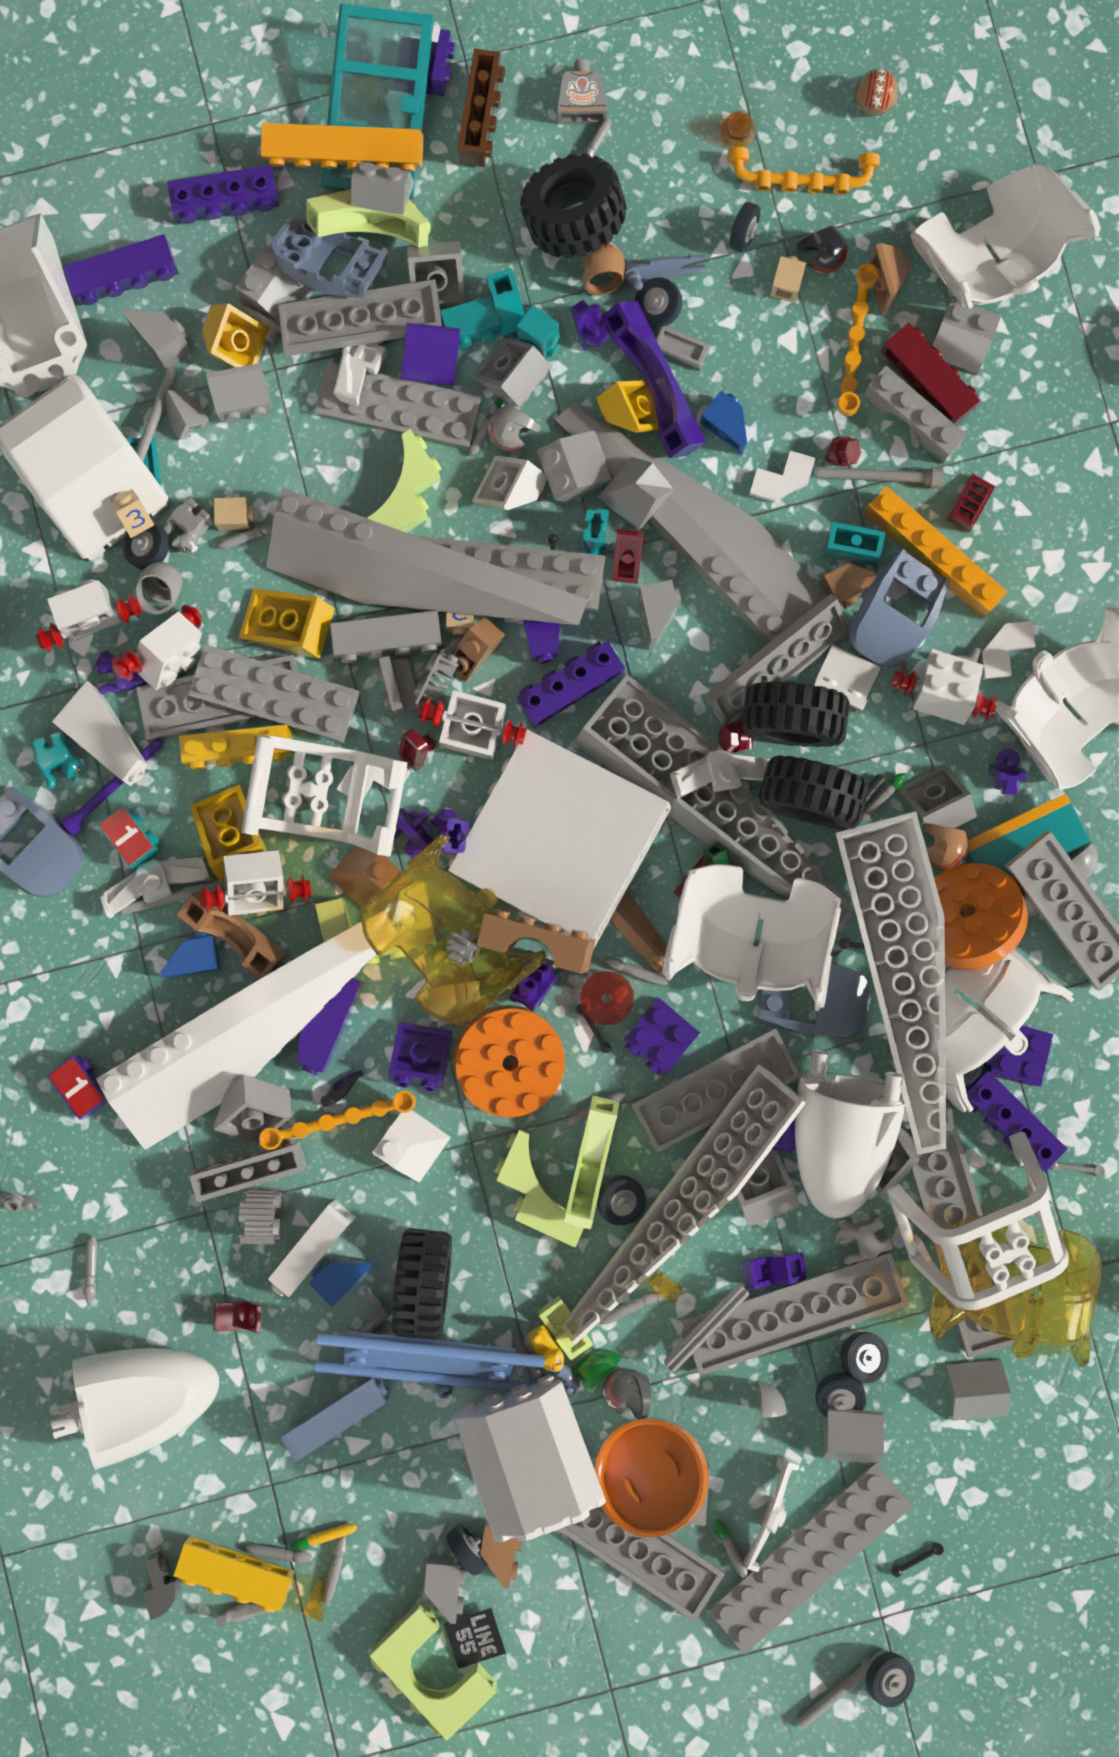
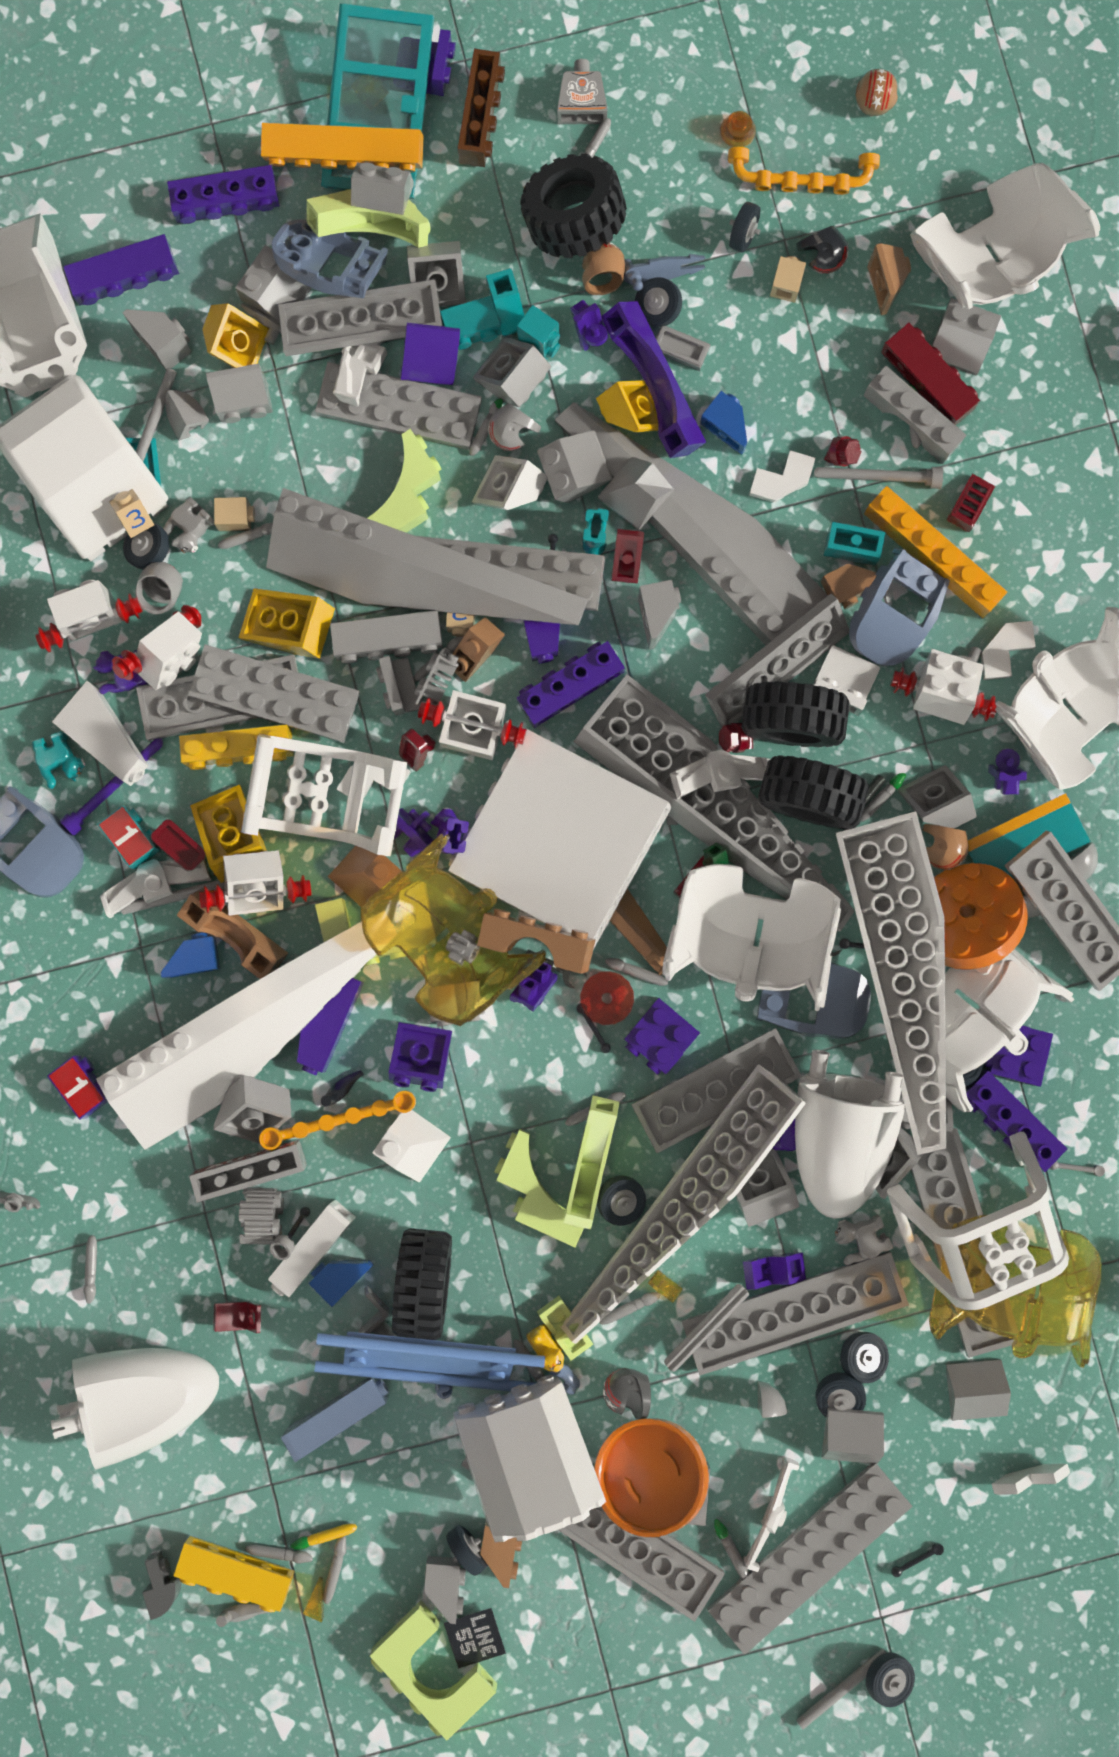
(178, 845): none -> dark red piece
(285, 1240): none -> light grey hinge
(531, 1077): orange piece -> none
(596, 1368): green brick -> none
(849, 401): light orange bar -> none
(1020, 1480): none -> white tile

